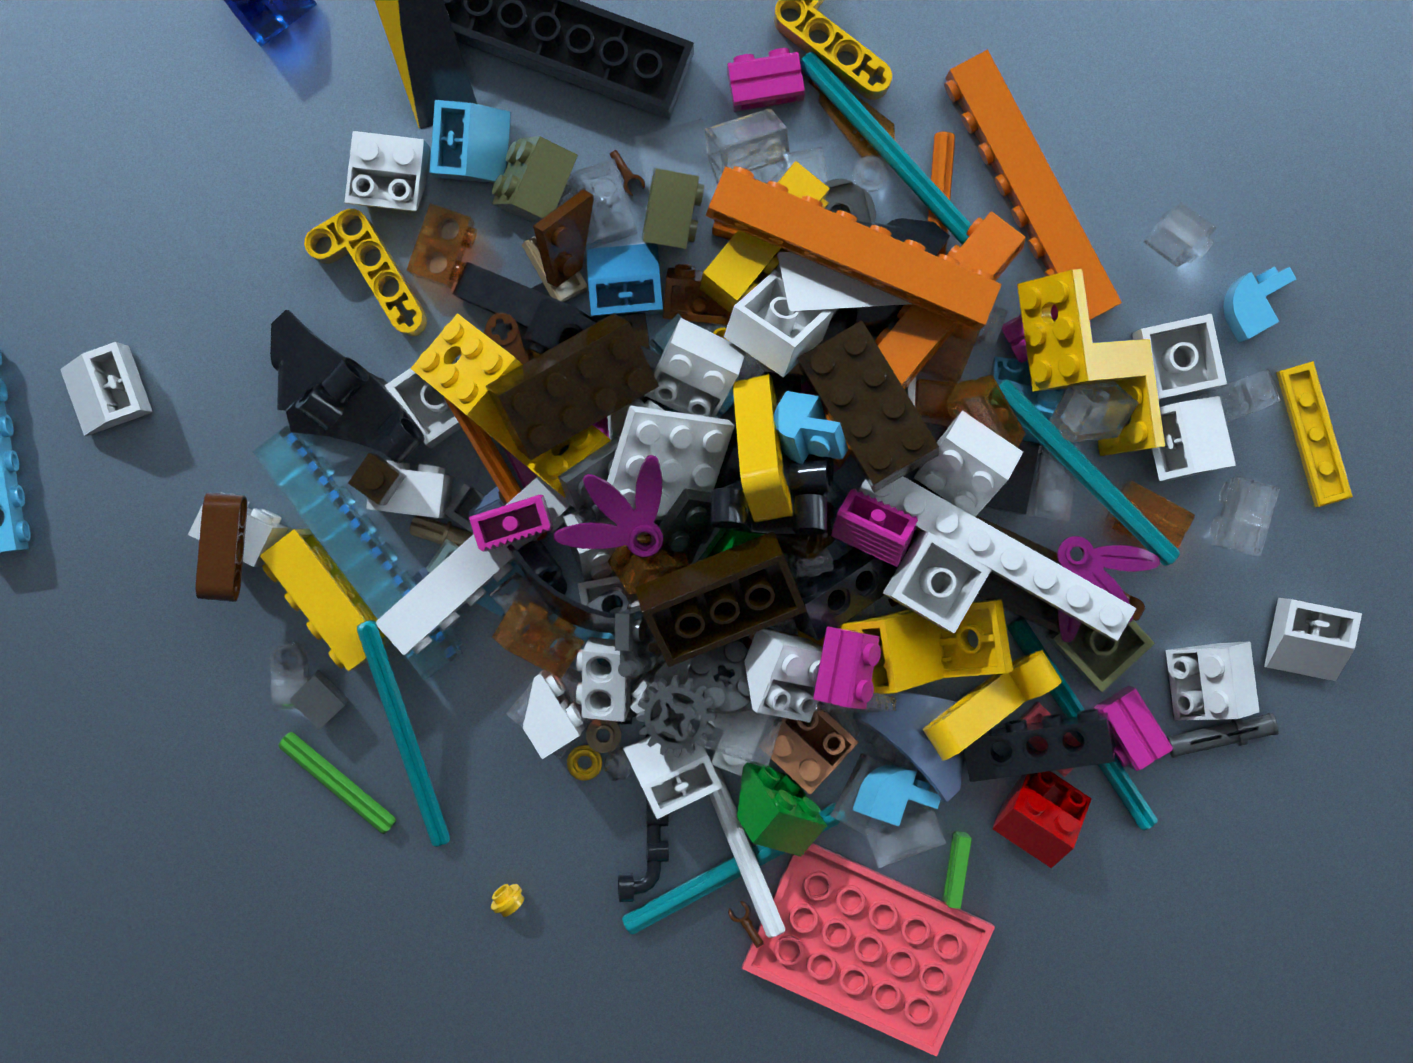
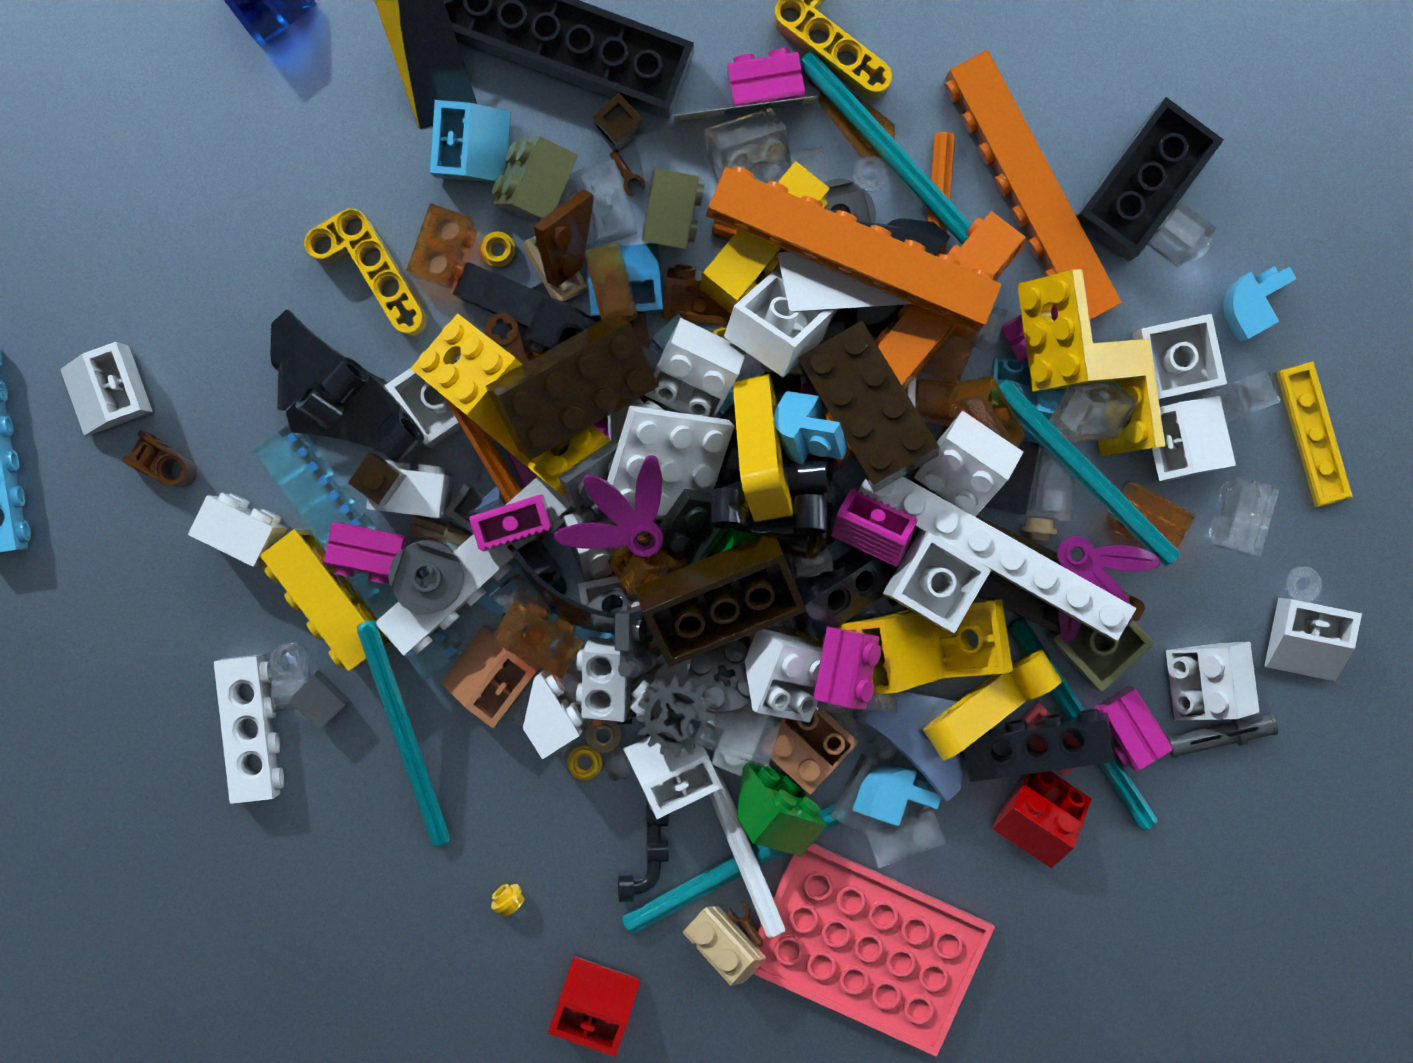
(155, 459): none -> reddish brown piece
(221, 547): reddish brown beam -> none
(244, 783): none -> white brick
(337, 782): bright green axle -> none
(362, 550): none -> dark pink brick
(387, 171): white slope -> none
(407, 585): none -> dark grey plate
(488, 678): none -> nougat slope
(490, 241): none -> yellow plate
(594, 1006): none -> red slope
(611, 281): none -> clear orange brick
(618, 122): none -> dark brown brick
(724, 945): none -> tan brick
(746, 108): none -> sticker
(957, 869): bright green tile -> none
(1039, 528): none -> tan plate
(1148, 179): none -> black brick
(1313, 587): none -> clear plate

